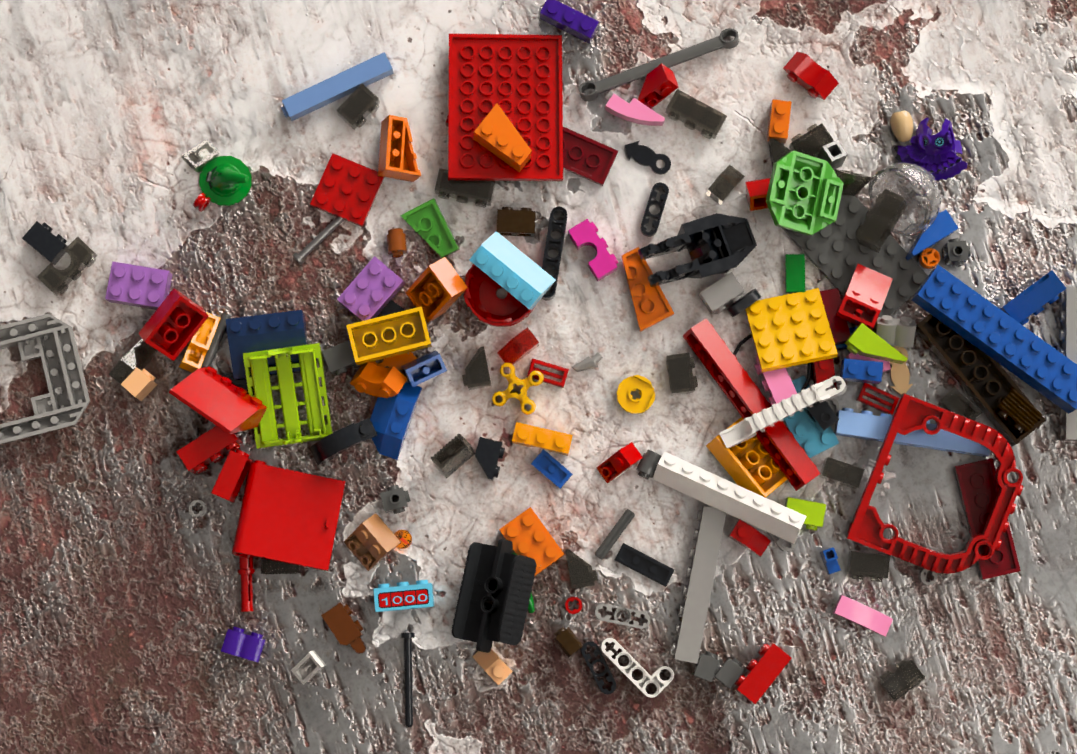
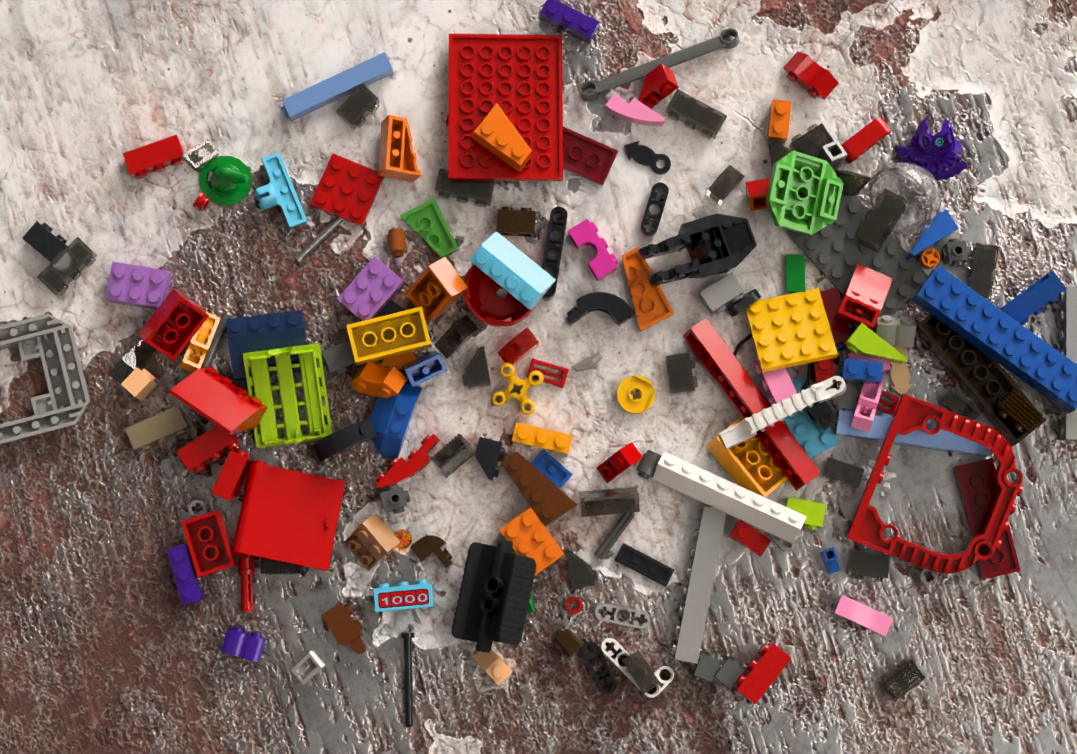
(154, 157): none -> red brick
(157, 429): none -> dark tan brick
(185, 575): none -> dark purple brick
(209, 543): none -> red brick
(280, 192): none -> medium azure plate
(404, 470): none -> red slope
(428, 545): none -> dark brown brick
(456, 336): none -> clear smoke slope
(541, 494): none -> reddish brown wedge
(604, 302): none -> black arch
(609, 501): none -> clear smoke brick
(640, 671): none -> clear smoke brick
(865, 139): none -> red beam
(867, 406): none -> bright pink slope
(902, 125): tan animal -> none
(982, 269): none -> clear smoke brick

